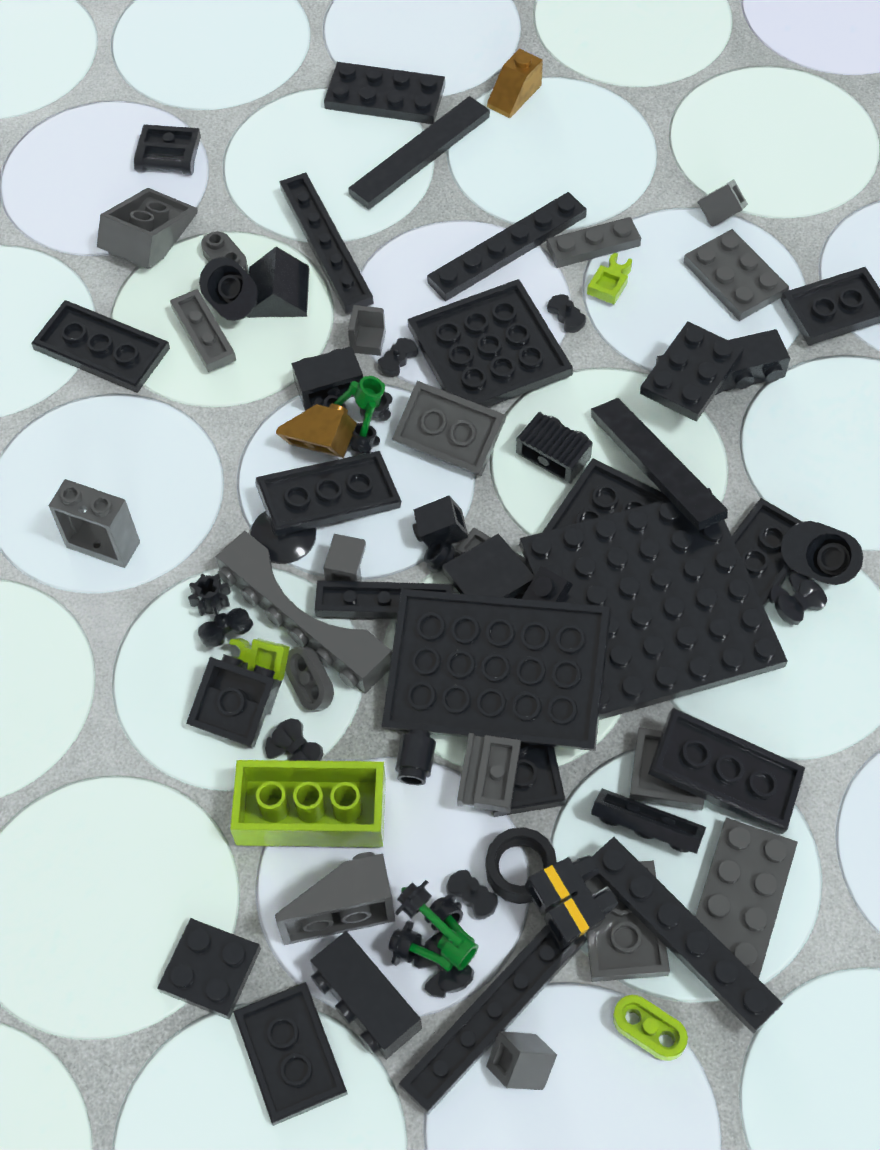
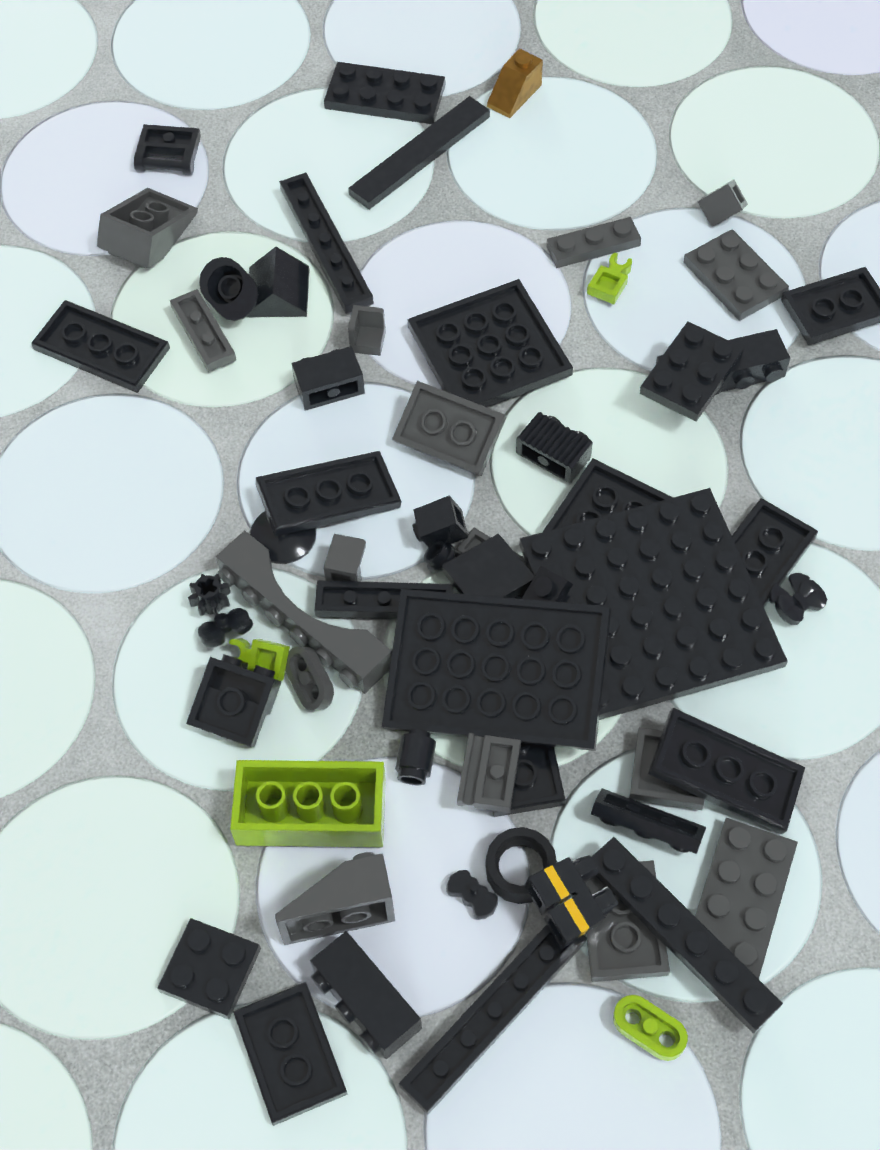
(103, 523): dark grey window -> none
(221, 245): dark grey plate -> none
(289, 737): black piece -> none
(320, 430): pearl gold slope -> none
(373, 402): plant -> none
(397, 357): black piece -> none
(443, 981): black piece -> none
(445, 915): plant -> none
(506, 246): black plate -> none
(521, 1060): dark grey panel -> none
(567, 313): black piece -> none
(659, 464): black tile -> none
(822, 552): black piece -> none

